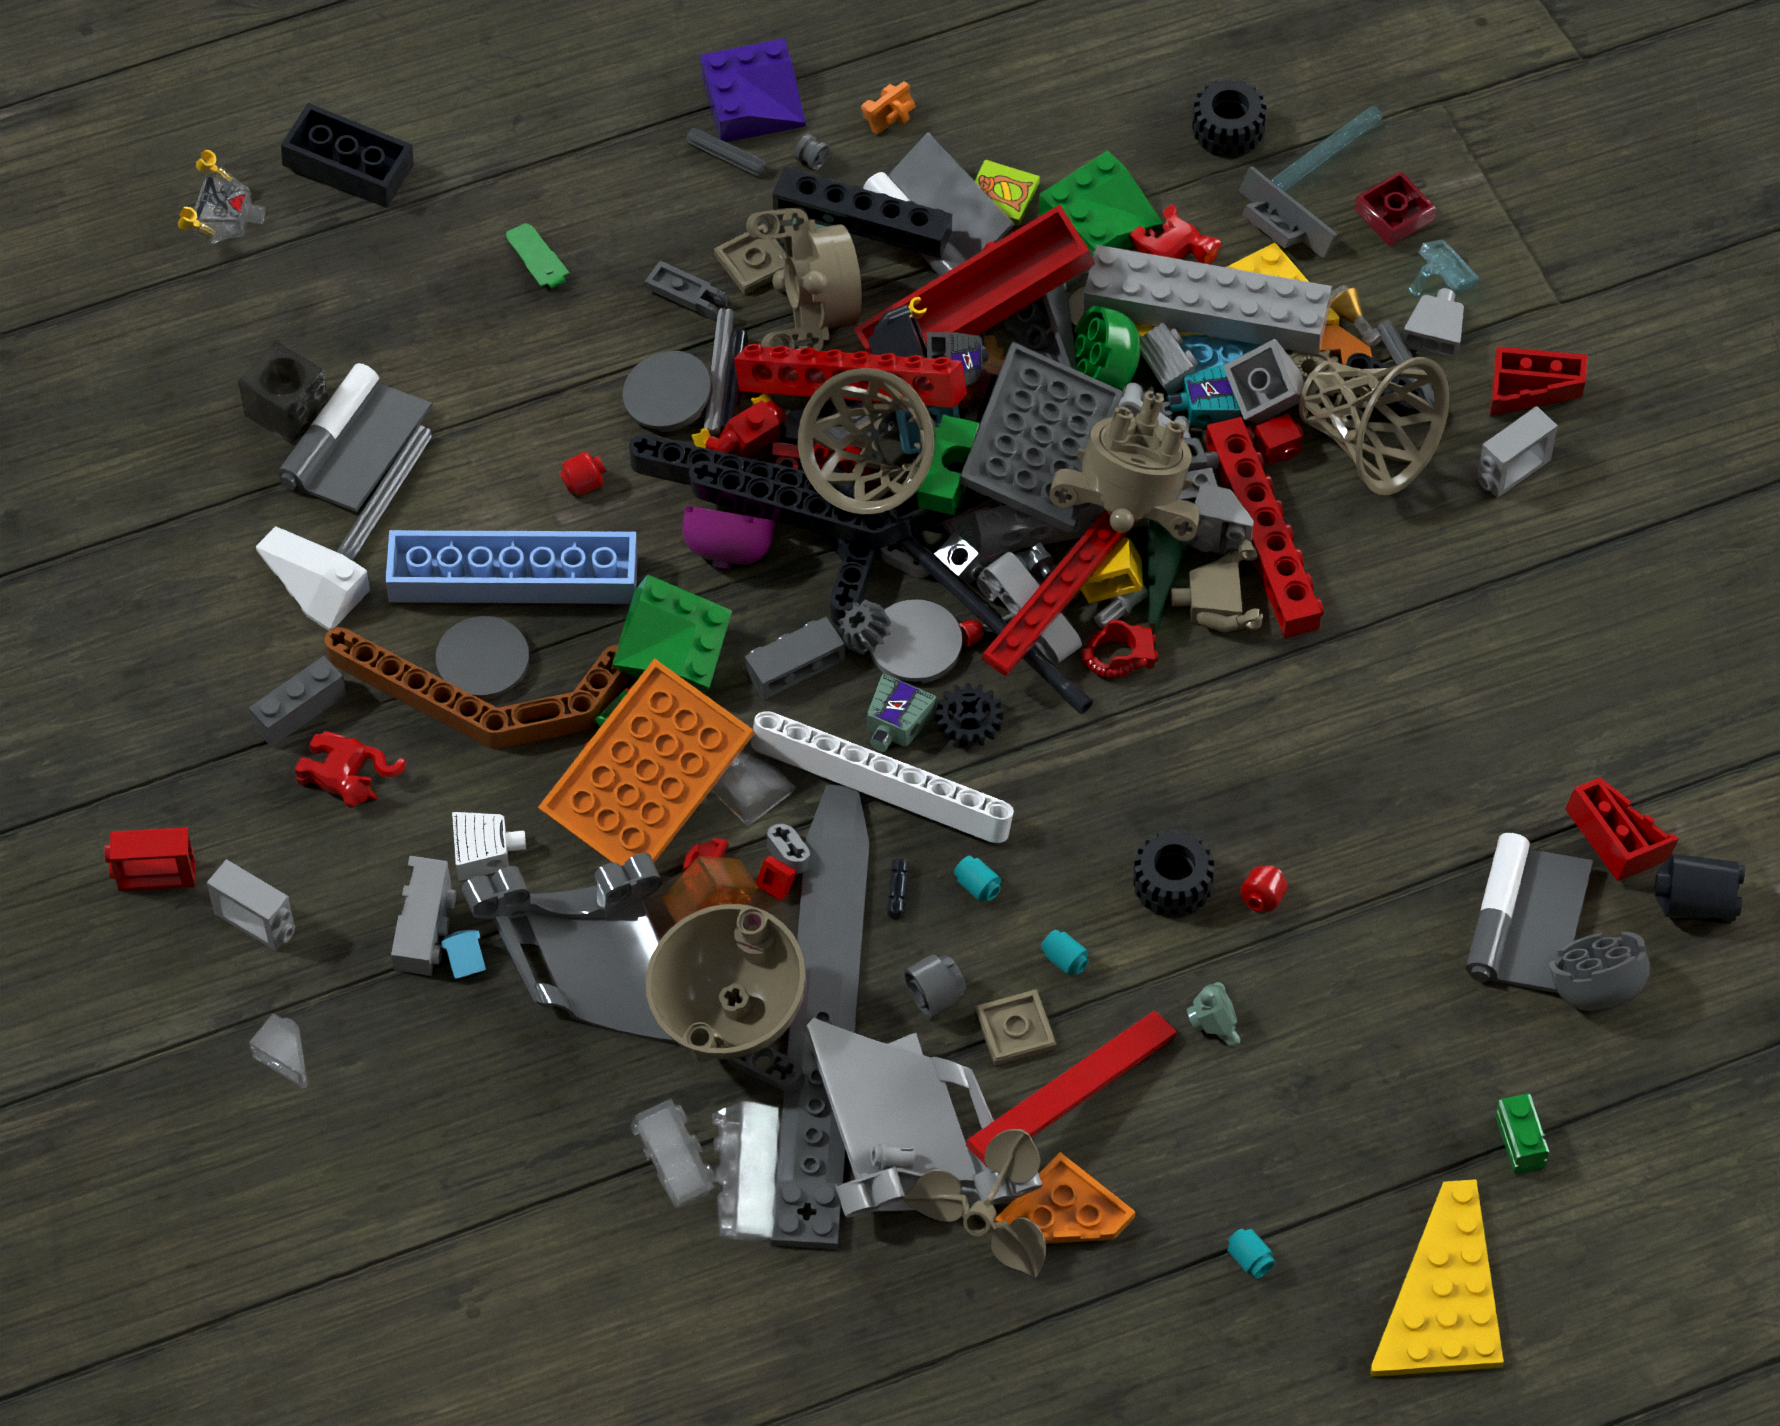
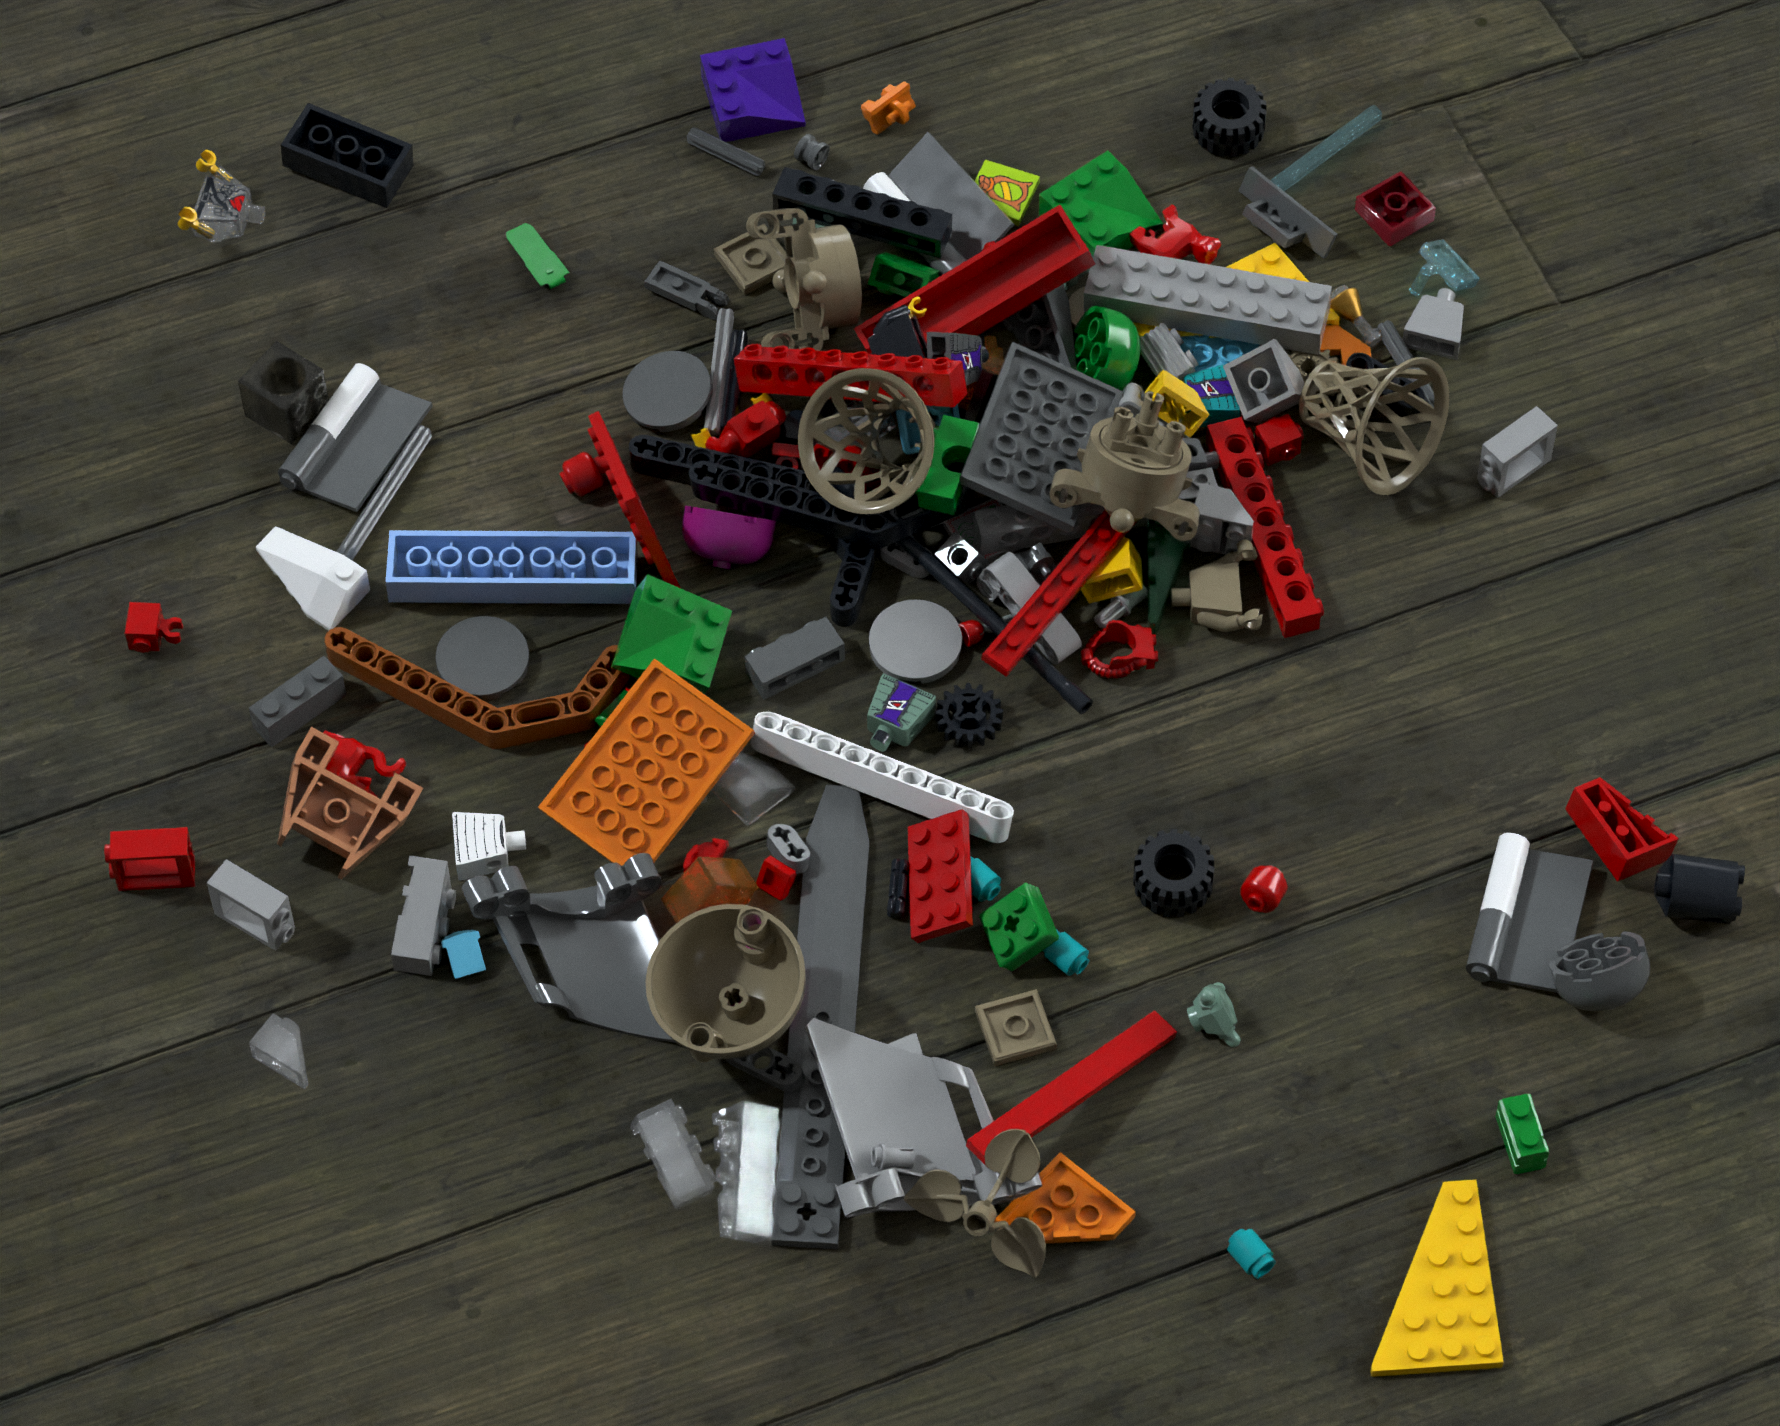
(147, 625): none -> red brick
(337, 810): none -> nougat wedge
(629, 499): none -> red wing
(864, 627): dark grey gear -> none
(899, 275): none -> green brick
(934, 984): dark grey piece -> none
(940, 876): none -> red plate
(1018, 926): none -> green brick
(1178, 400): none -> yellow torso
(1535, 378): red wedge -> none

